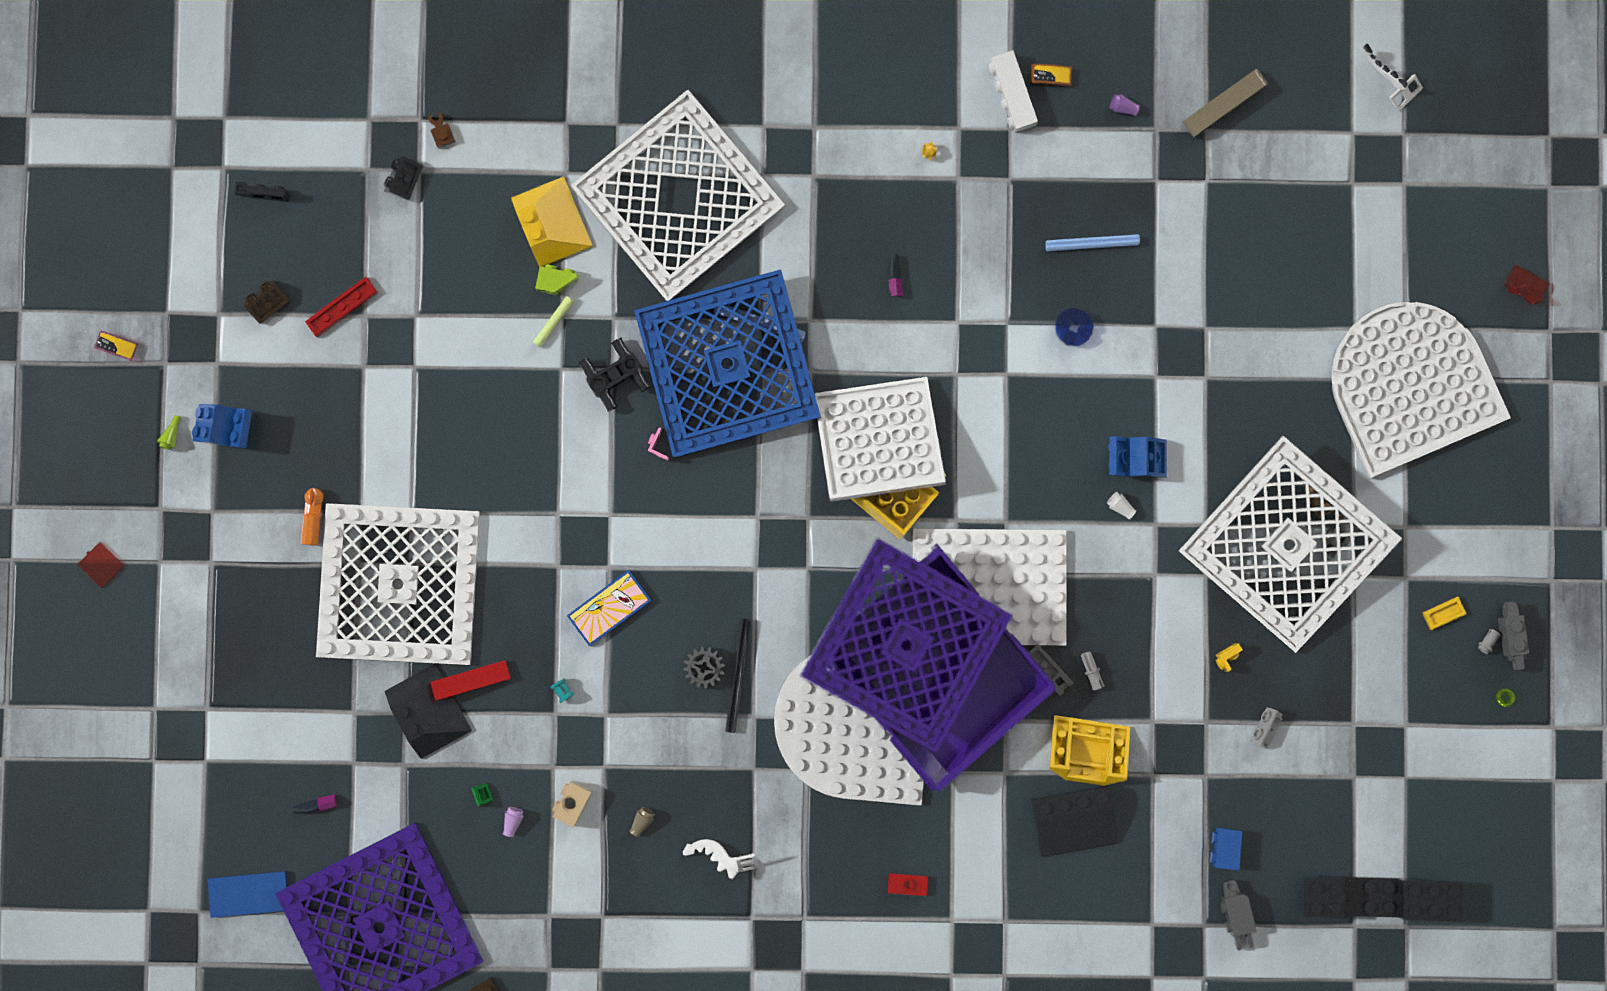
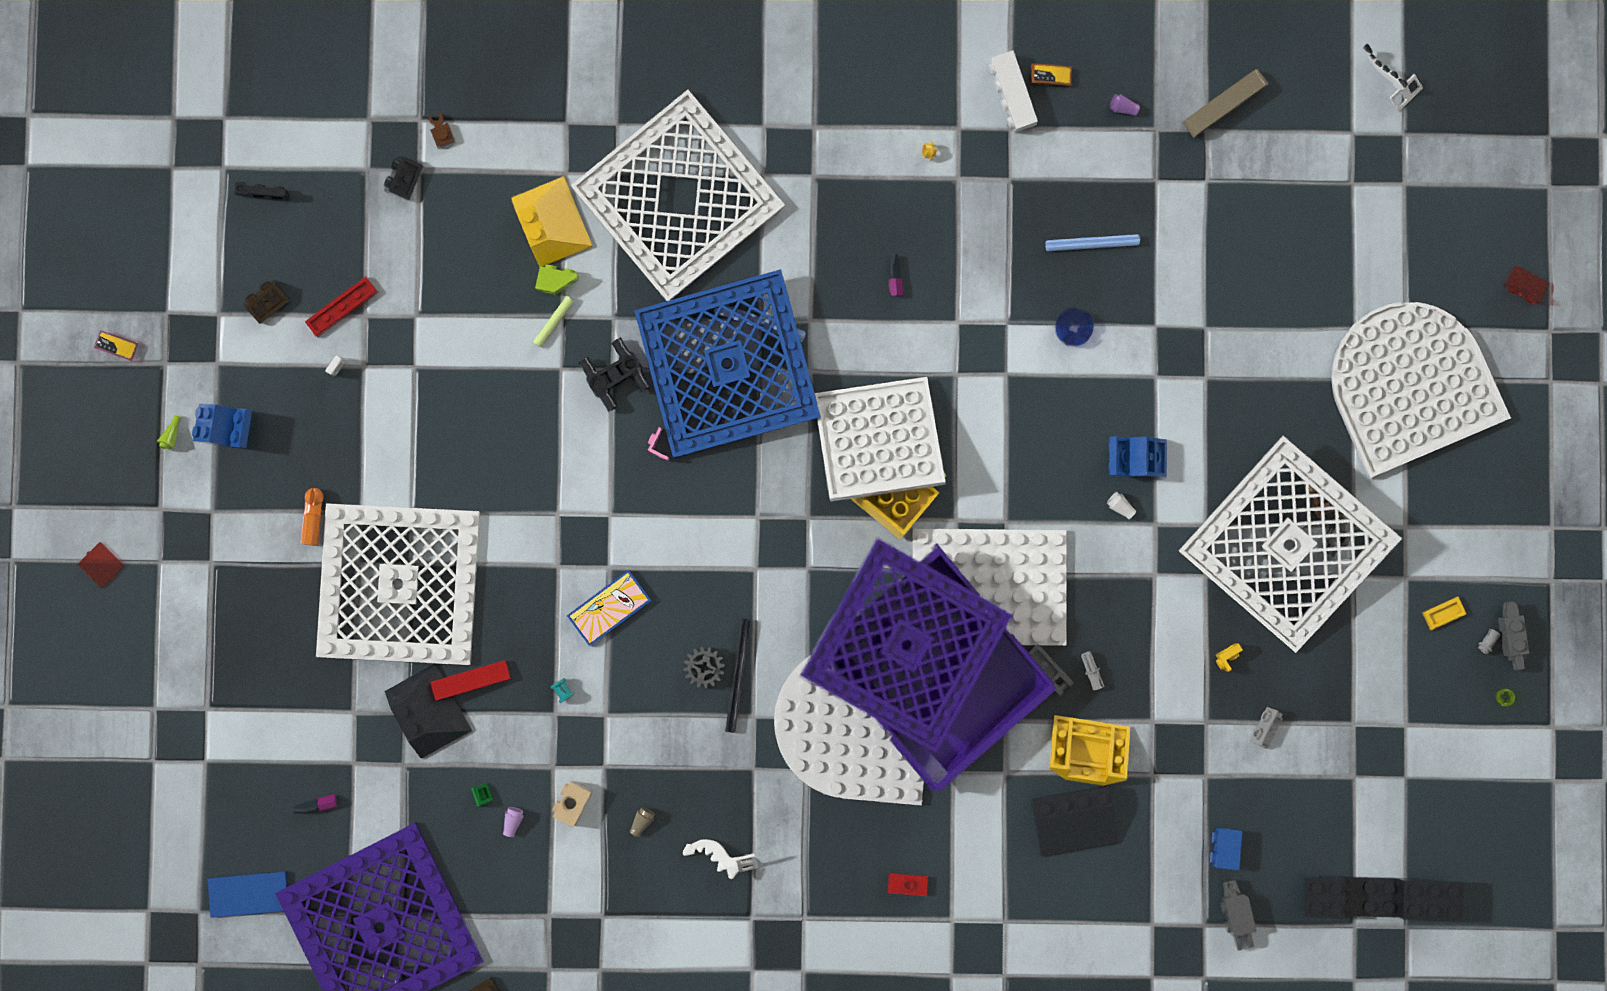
(335, 366): none -> white tile

